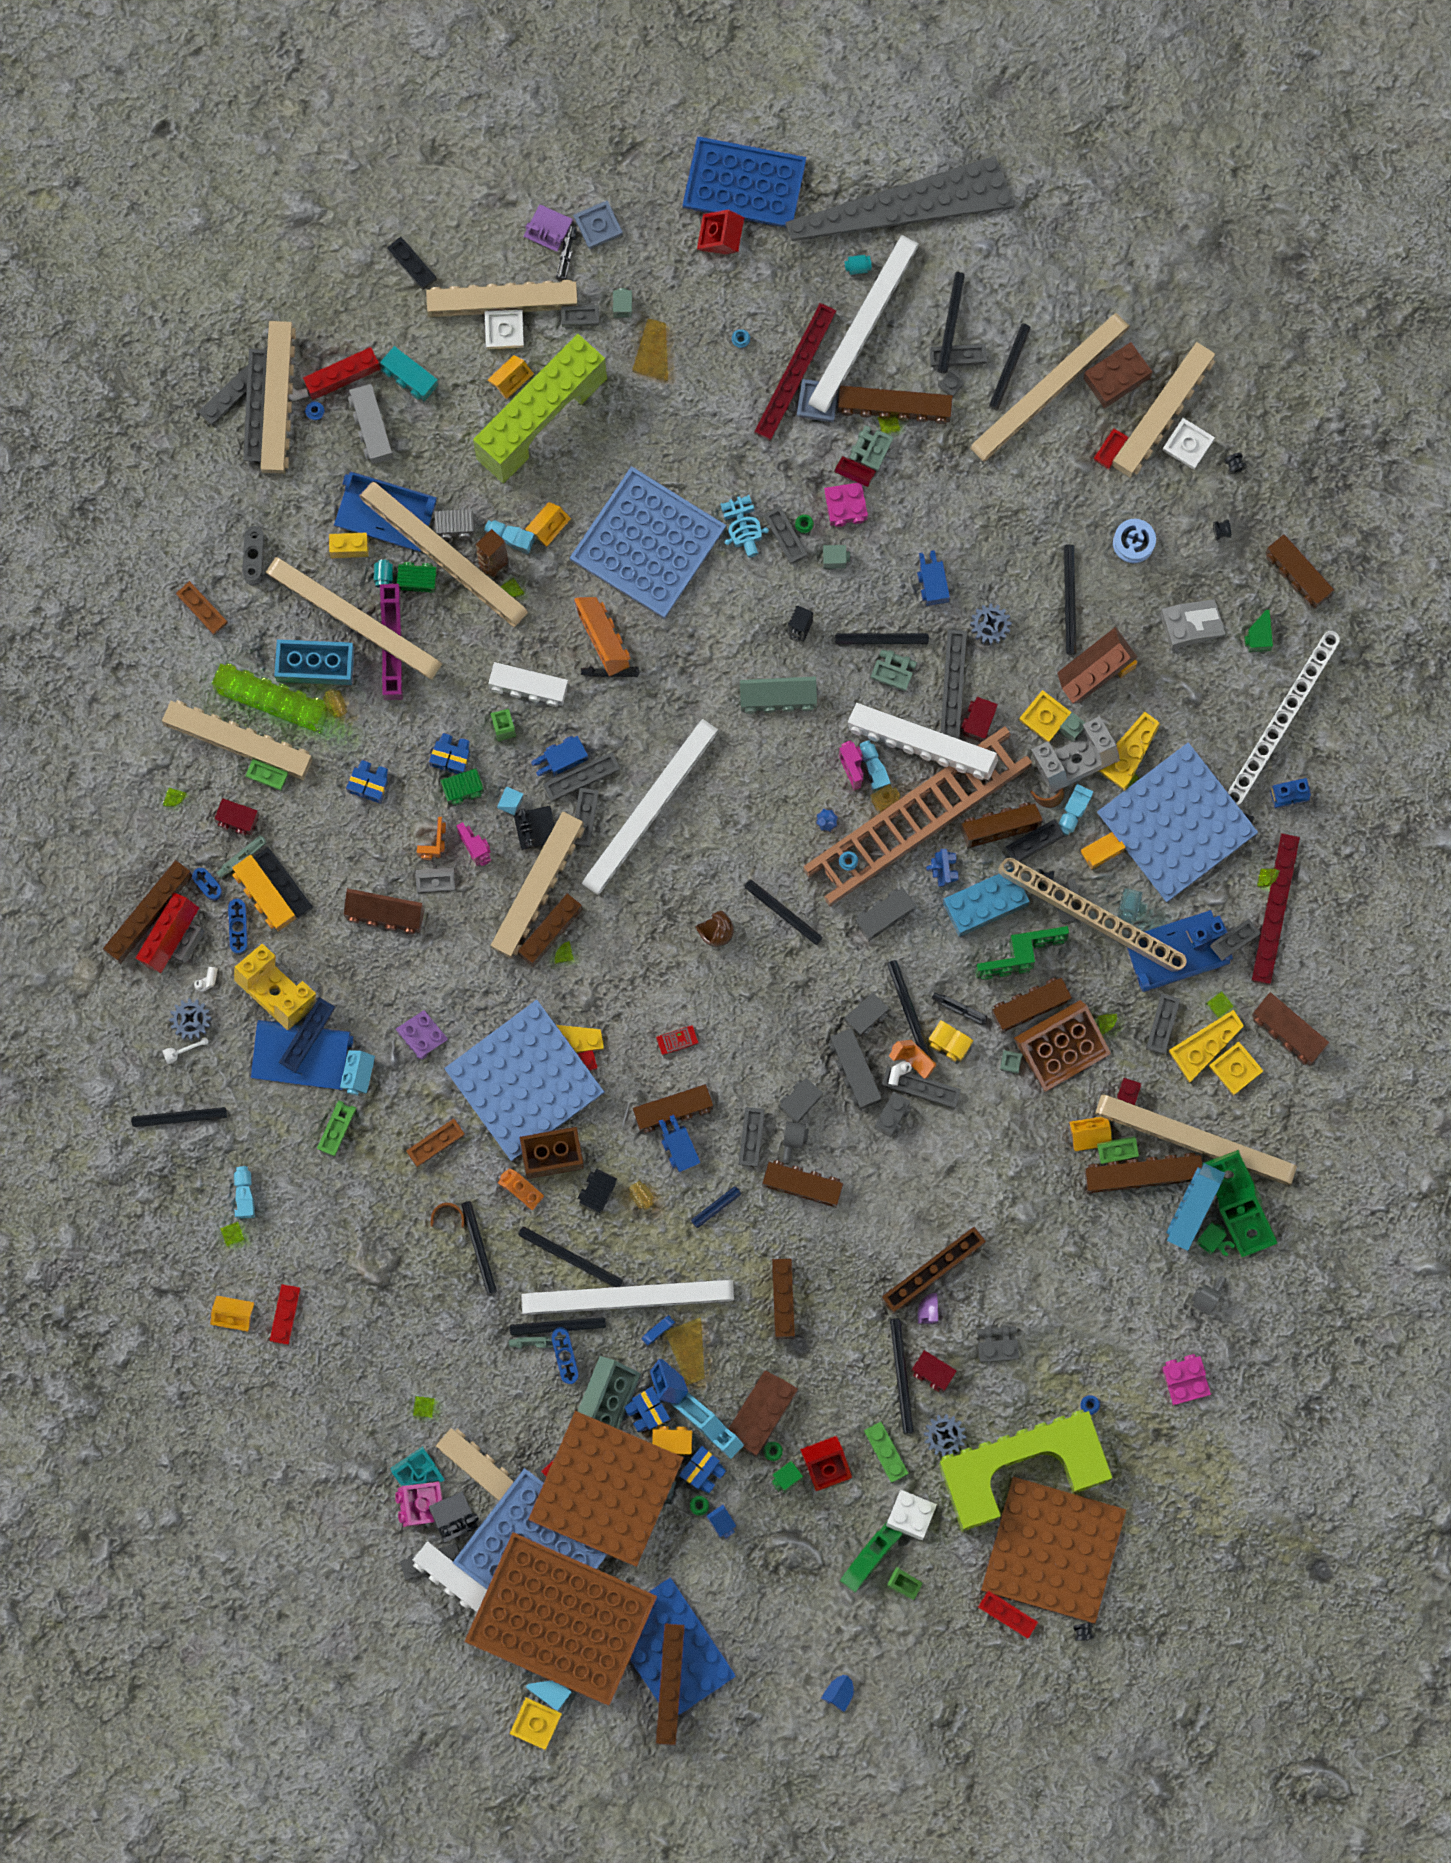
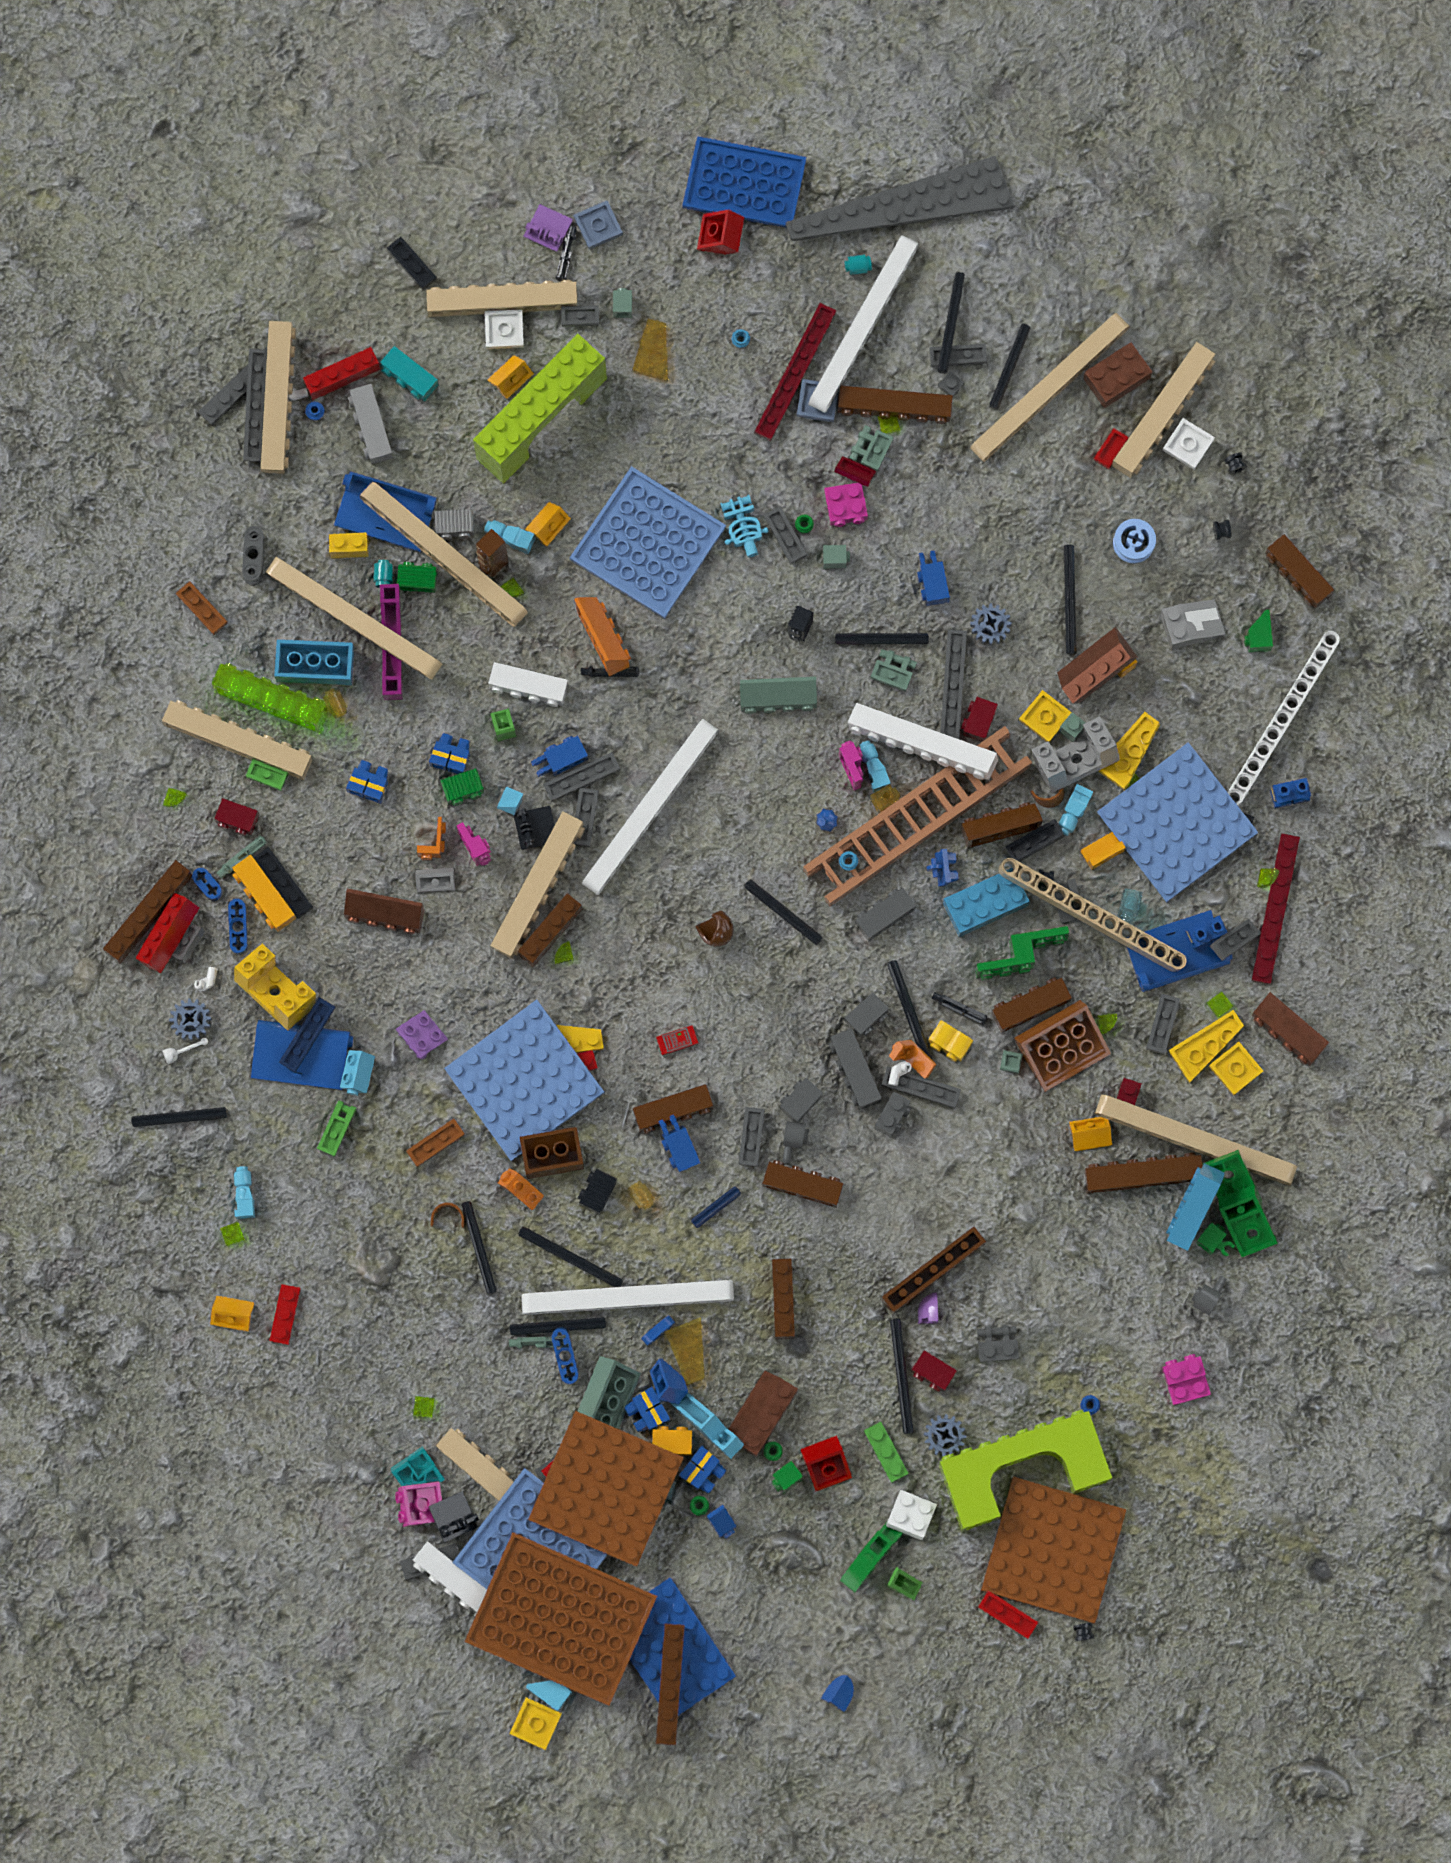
(1117, 1150): bright green plate -> none

